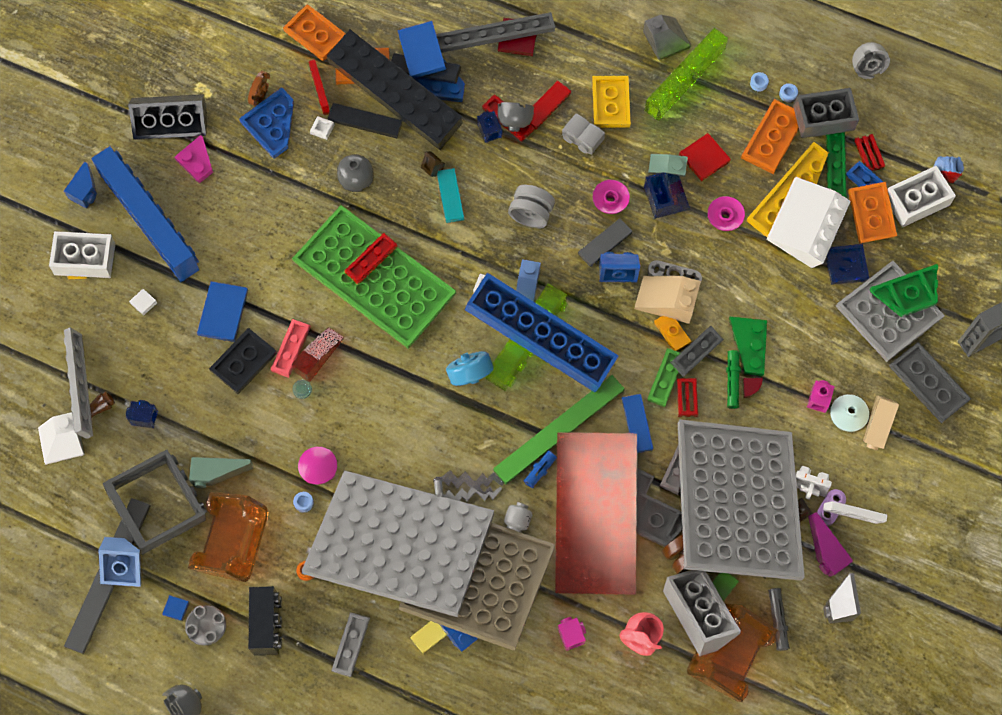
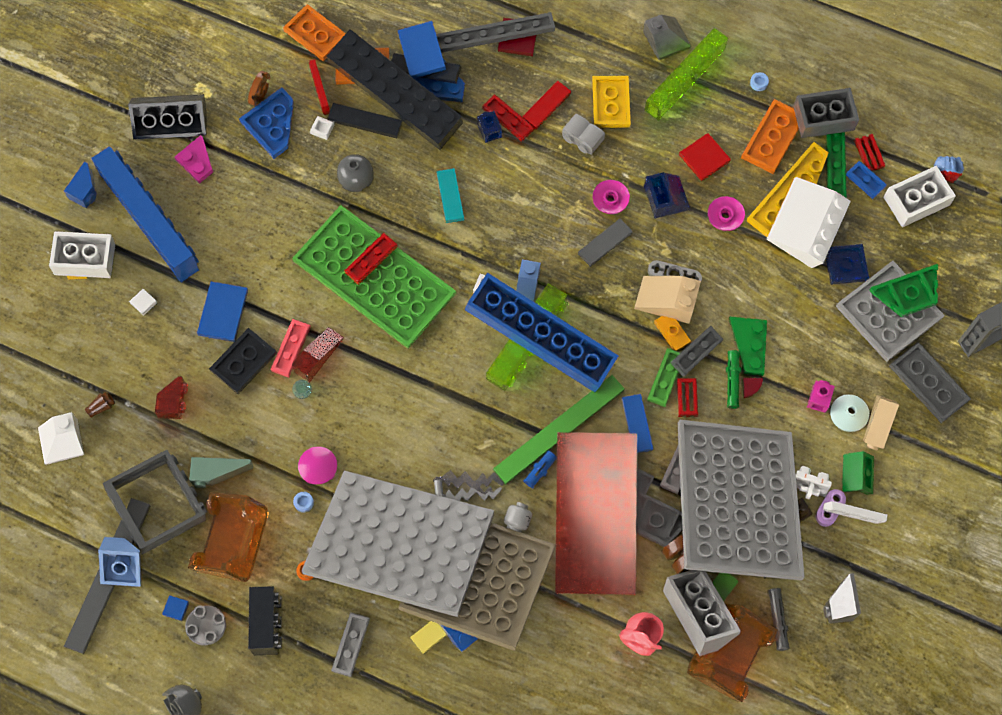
(78, 383): light grey plate -> none
(142, 414): clear blue brick -> none
(170, 400): none -> clear red slope
(431, 164): dark brown tile -> none
(469, 368): dark azure wheel -> none
(515, 115): dark grey cylinder -> none
(531, 206): light grey wheel -> none
(572, 633): dark pink brick -> none
(619, 267): blue slope -> none
(668, 163): sand green slope -> none
(788, 93): light blue tile -> none
(828, 549): magenta slope -> none
(858, 472): none -> green panel
(870, 60): light grey cylinder -> none
(872, 212): orange plate -> none

